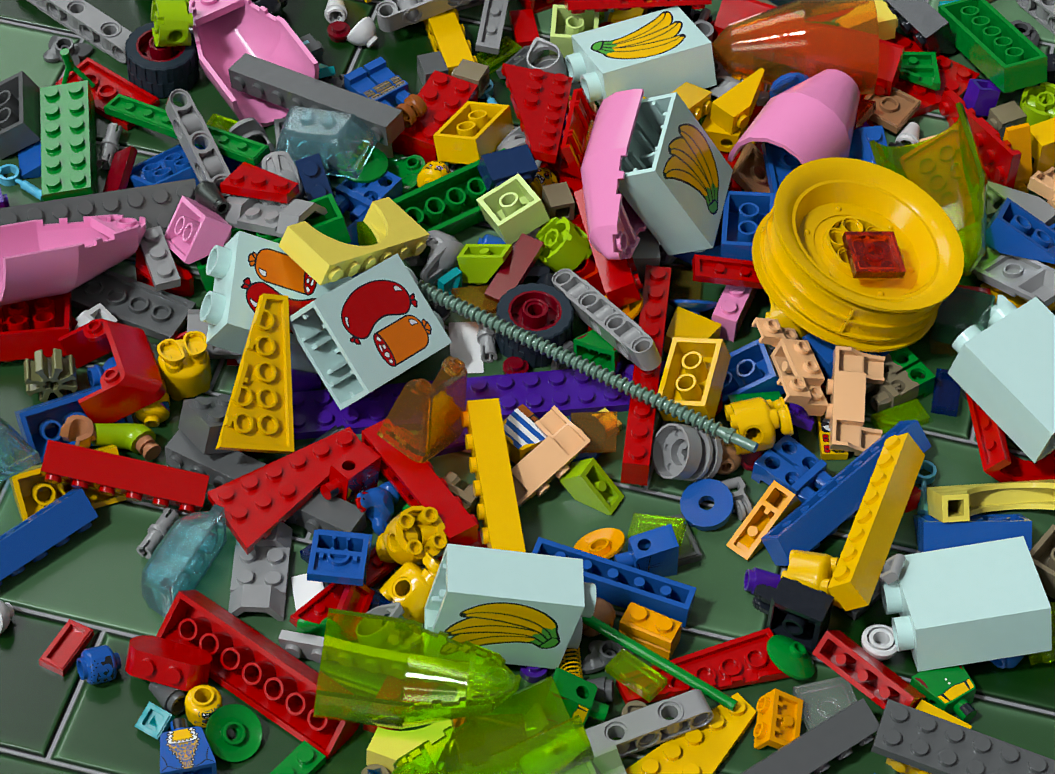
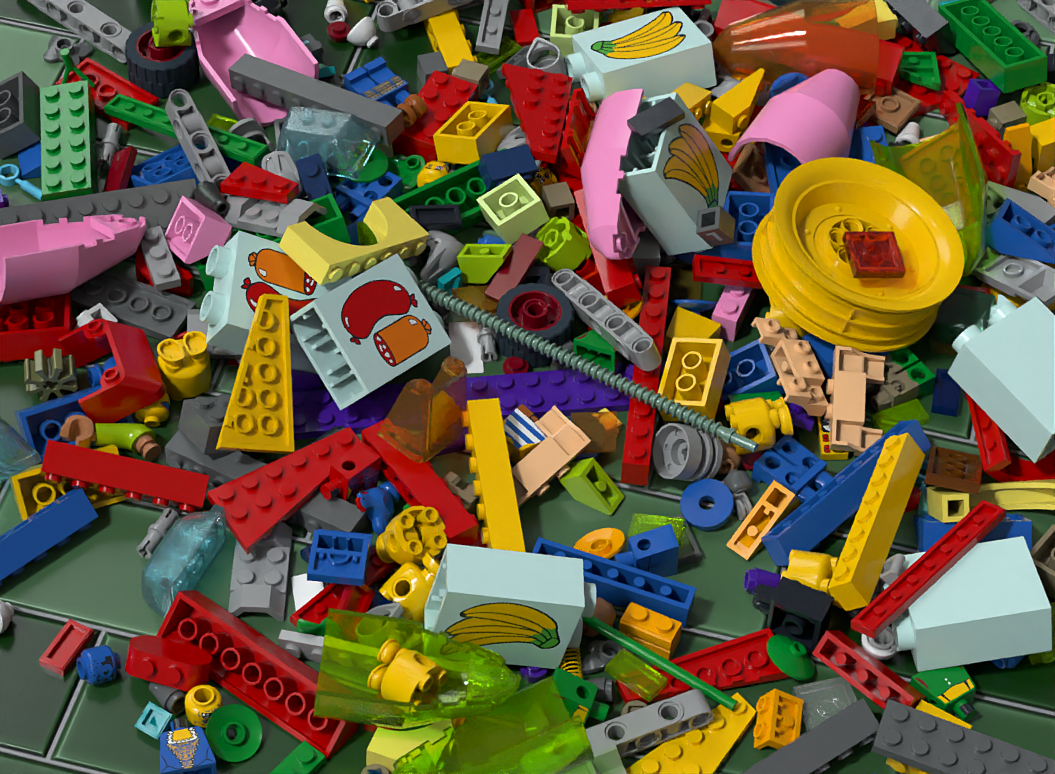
(406, 675): none -> yellow piece
(437, 216): none -> black tile
(655, 119): none -> black tile
(715, 226): none -> dark grey brick
(738, 481): none -> dark grey piece
(927, 569): none -> red tile
(954, 469): none -> reddish brown tile

